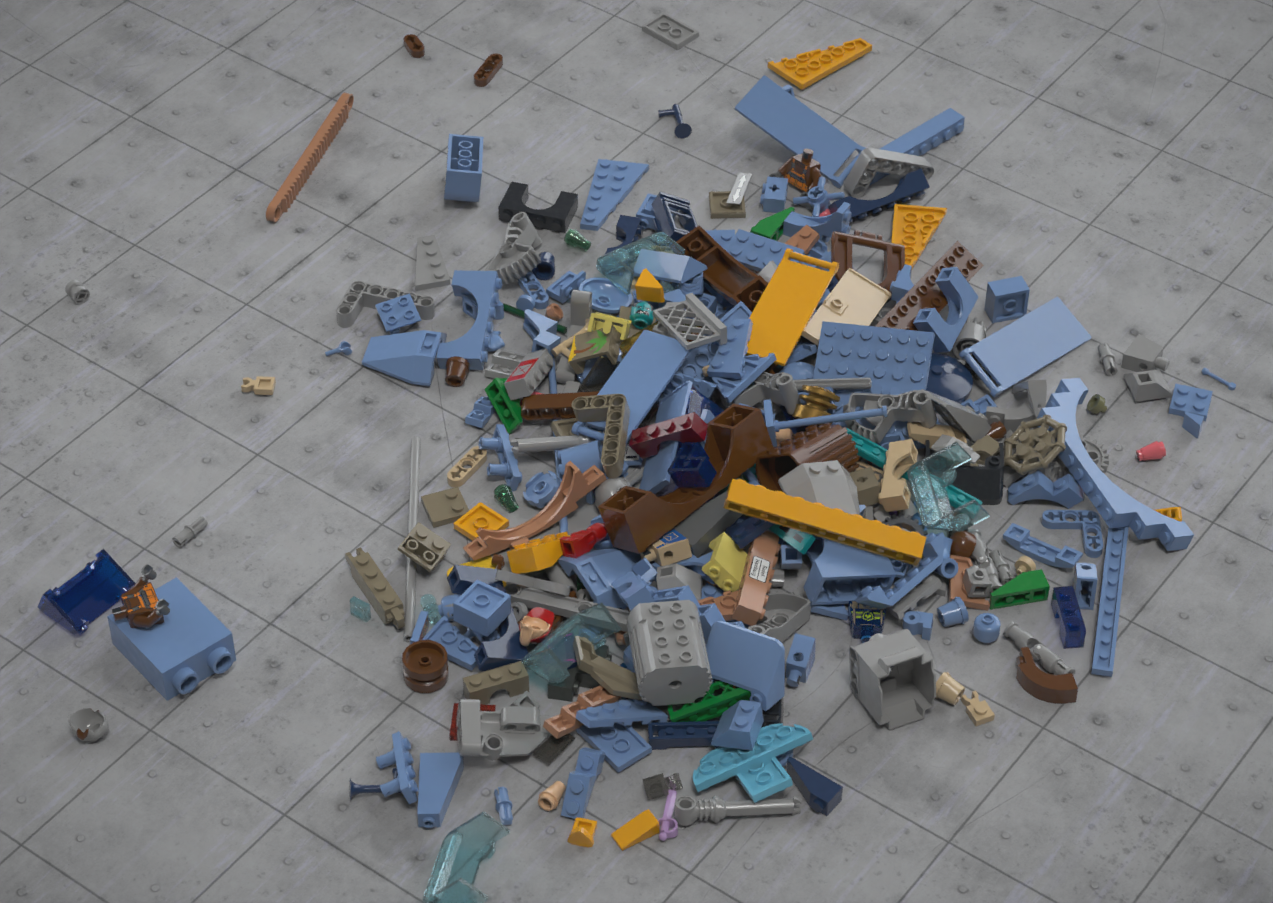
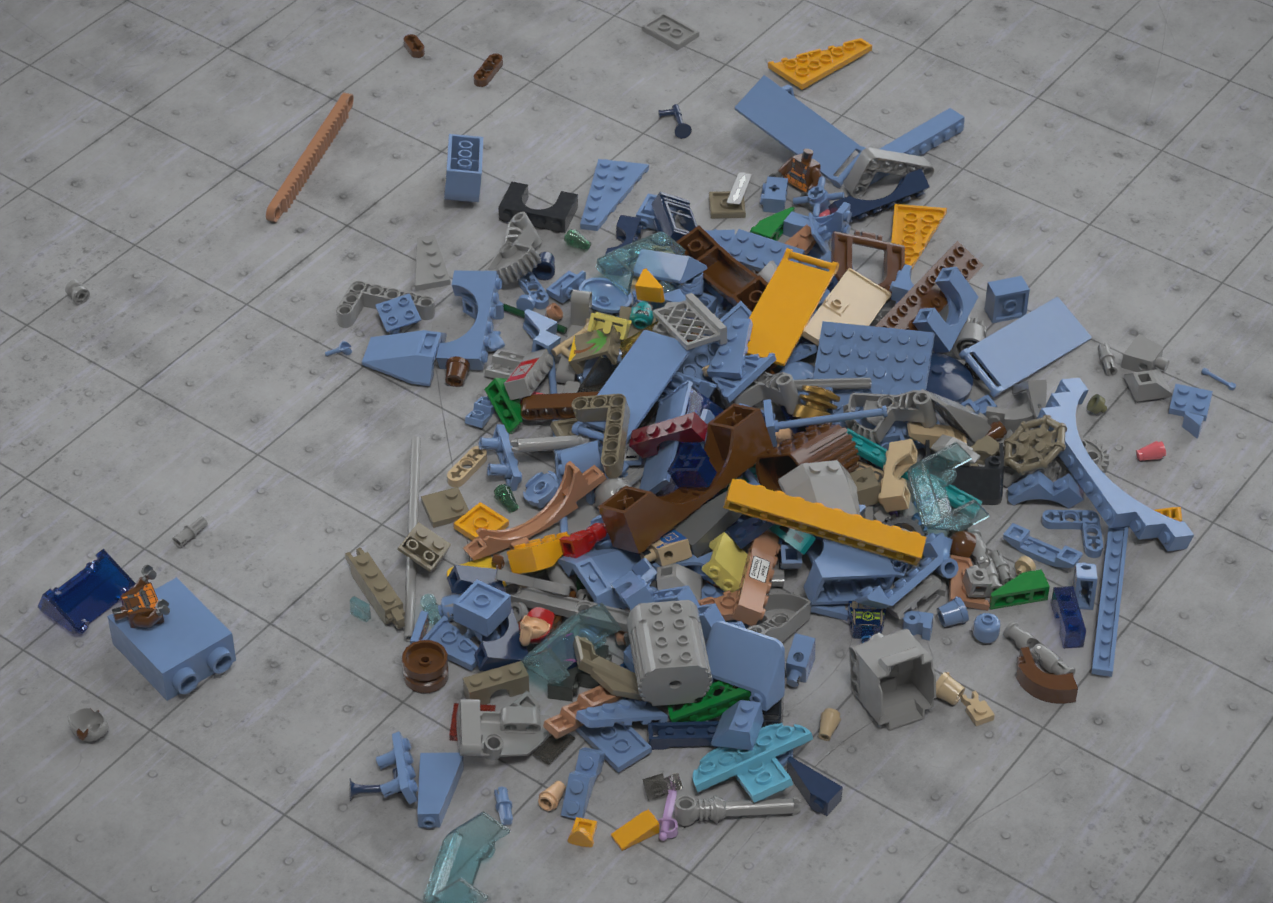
(260, 386): tan plate -> none
(818, 233): none -> medium blue piece
(828, 723): none -> tan cone

